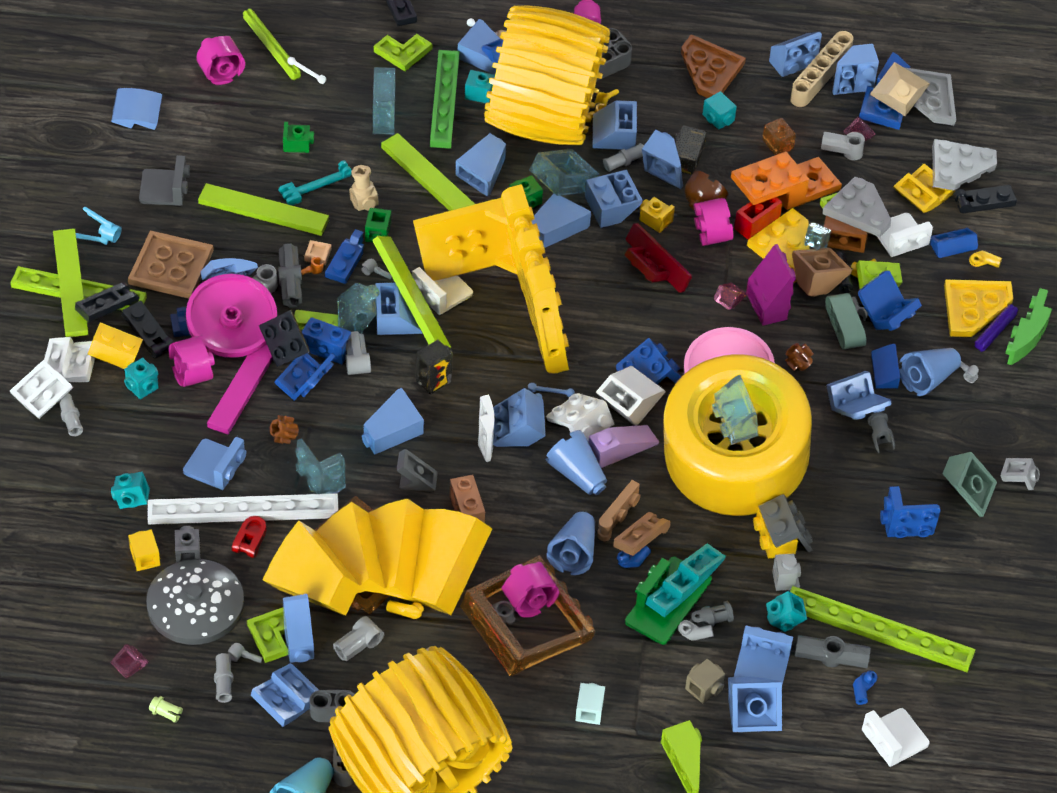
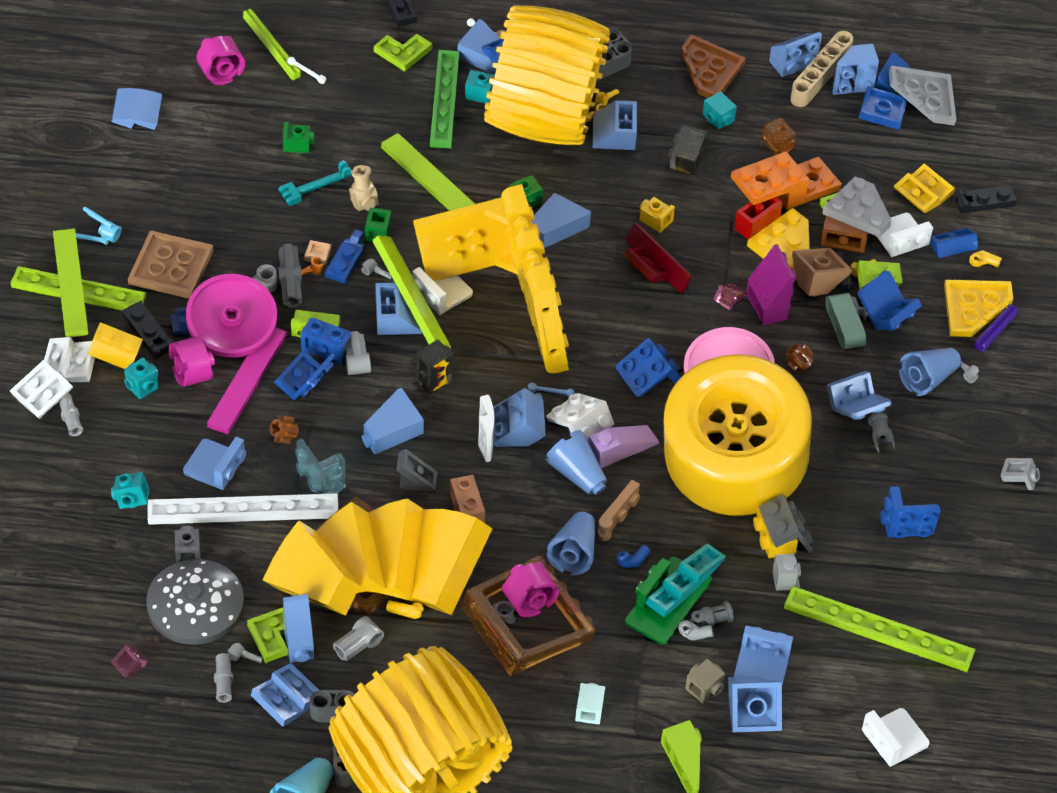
(106, 302): black plate -> none
(144, 550): yellow brick -> none
(164, 708): yellowish green pin -> none
(165, 186): dark grey bracket -> none
(228, 266): medium blue slope -> none
(252, 529): red plate -> none
(263, 209): lime tile -> none
(284, 338): black hinge -> none
(357, 307): clear light blue torso -> none
(384, 100): clear light blue window -> none
(482, 164): medium blue slope -> none
(576, 169): clear light blue window -> none
(589, 10): dark pink head -> none
(612, 197): medium blue slope -> none
(624, 157): light grey pin -> none
(630, 394): white slope -> none
(641, 533): medium nougat plate -> none
(662, 158): medium blue slope -> none
(701, 189): reddish brown cylinder -> none
(713, 221): dark pink brick -> none
(735, 411): clear light blue slope -> none
(786, 611): teal brick -> none
(817, 236): clear light blue tile -> none
(843, 652): dark grey piece -> none
(850, 145): light grey piece -> none
(860, 126): clear pink slope -> none
(863, 684): blue arm -> none
(886, 367): blue slope -> none
(900, 89): tan slope -> none
(959, 163): light grey plate -> none
(970, 480): sand green slope -> none
(1029, 329): bright green slope -> none

